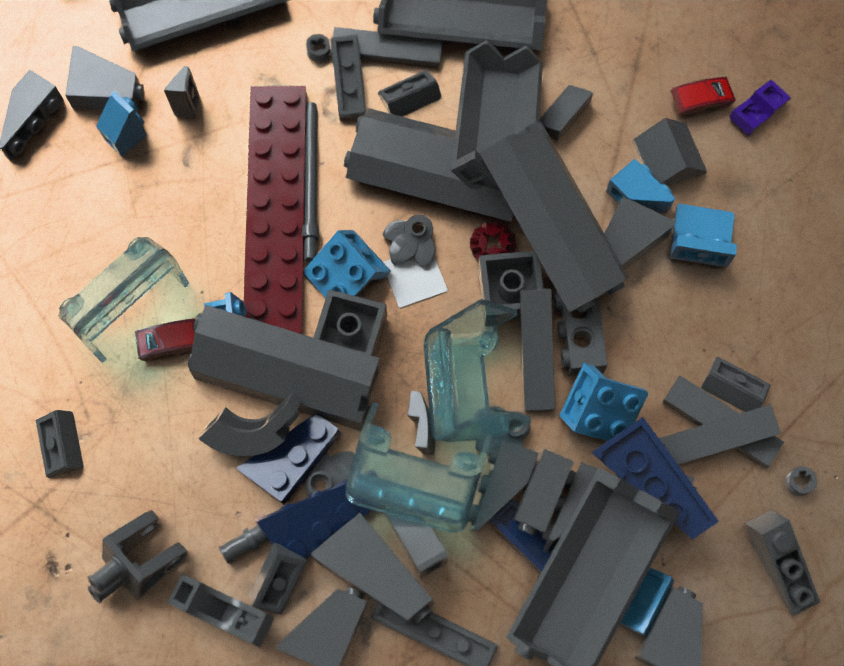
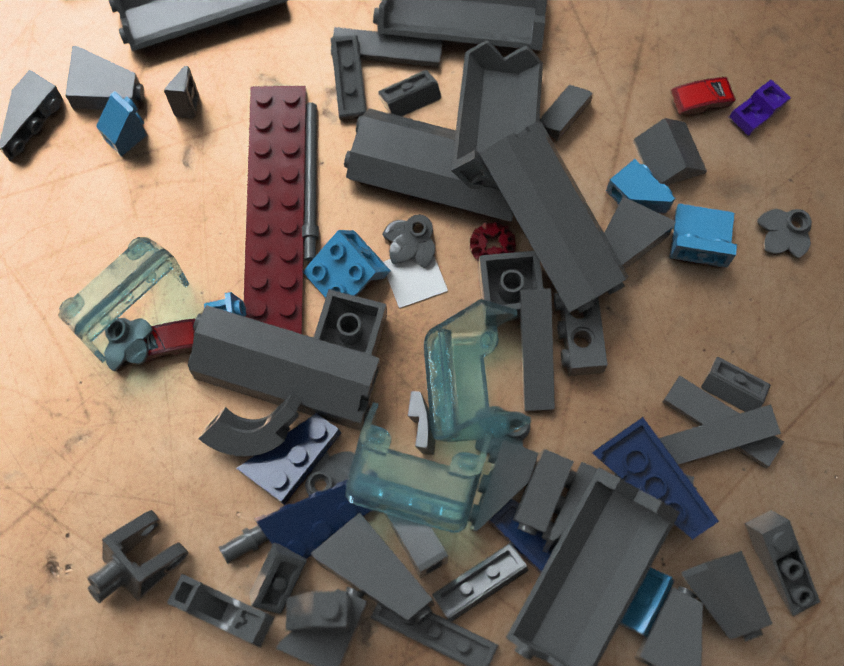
(59, 443): dark grey slope -> none
(127, 342): none -> dark grey plate
(315, 40): dark grey bush -> none
(319, 611): none -> dark grey slope
(480, 582): none -> dark grey tile
(601, 405): dark azure bracket -> none
(730, 595): none -> dark grey slope
(784, 234): none -> dark grey plate
(806, 472): dark grey bush -> none

